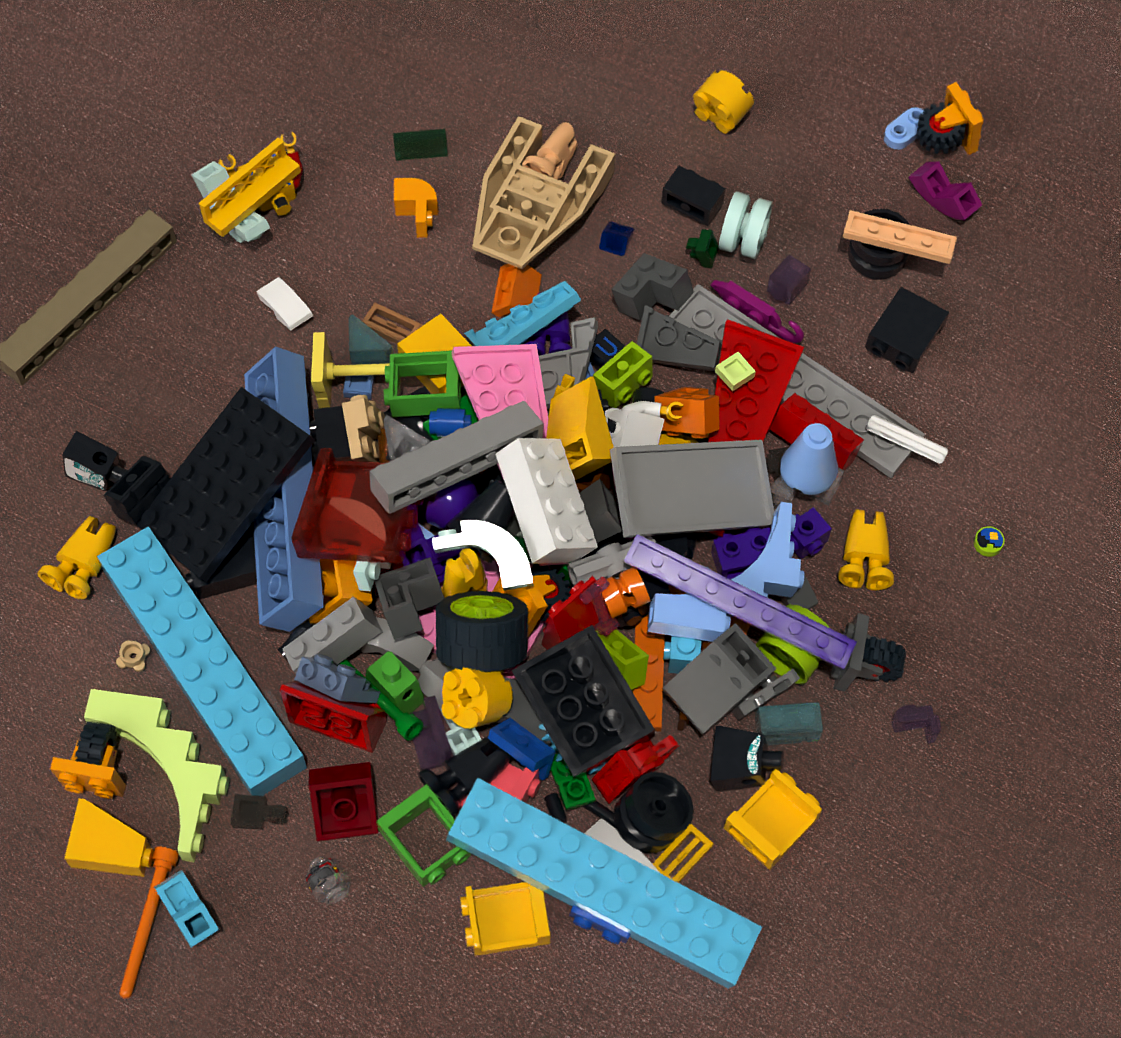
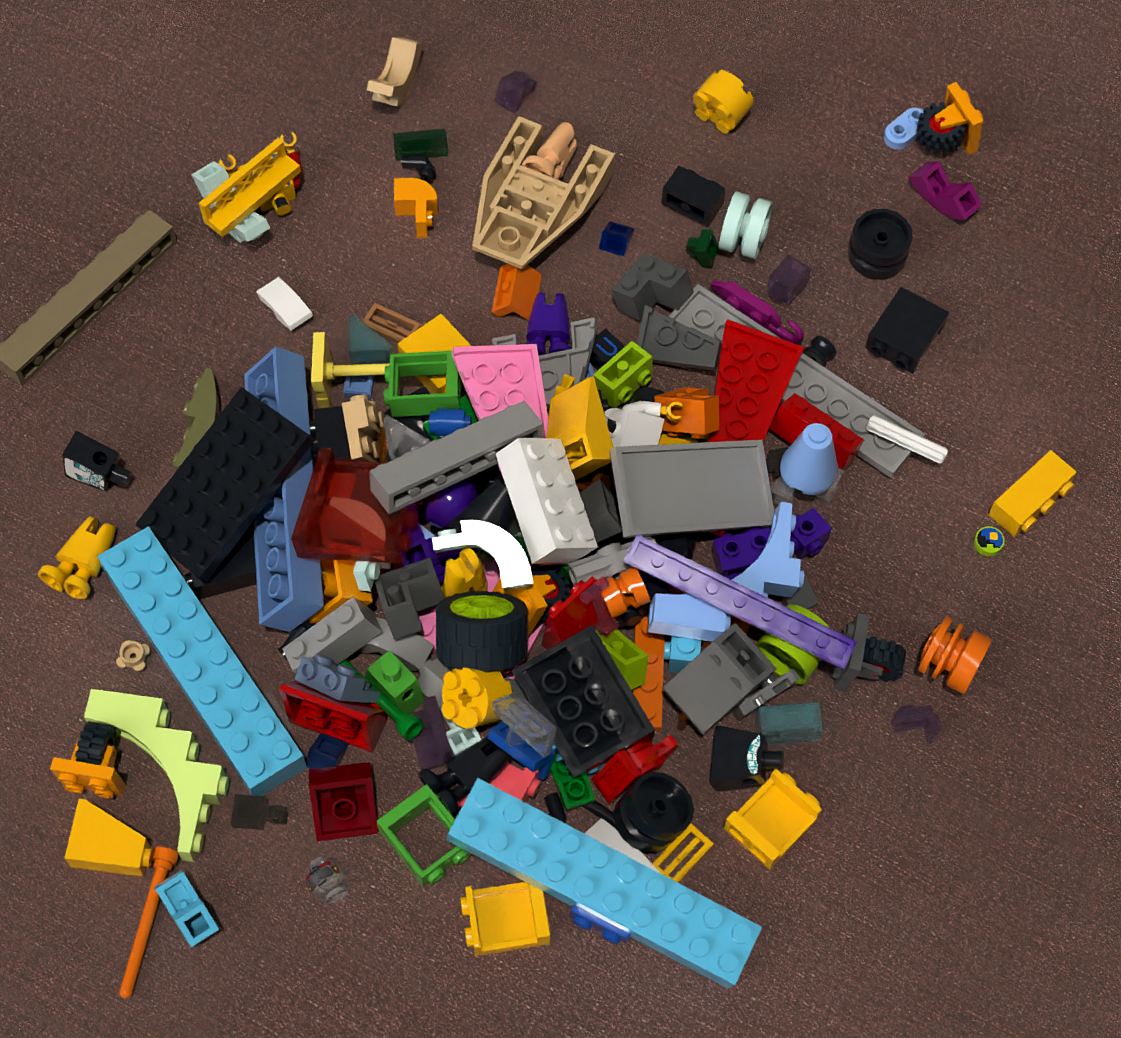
(137, 489): black brick -> none
(199, 413): none -> olive slope
(326, 752): none -> dark blue slope
(398, 72): none -> tan arch
(422, 164): none -> black arm
(513, 89): none -> clear purple bracket
(525, 723): none -> clear panel
(526, 319): medium azure wing -> none
(735, 371): yellowish green plate -> none
(820, 350): none -> black wheel
(870, 542): yellow piece -> none
(899, 237): light nougat tile -> none
(954, 654): none -> orange wheel
(1033, 494): none -> yellow brick

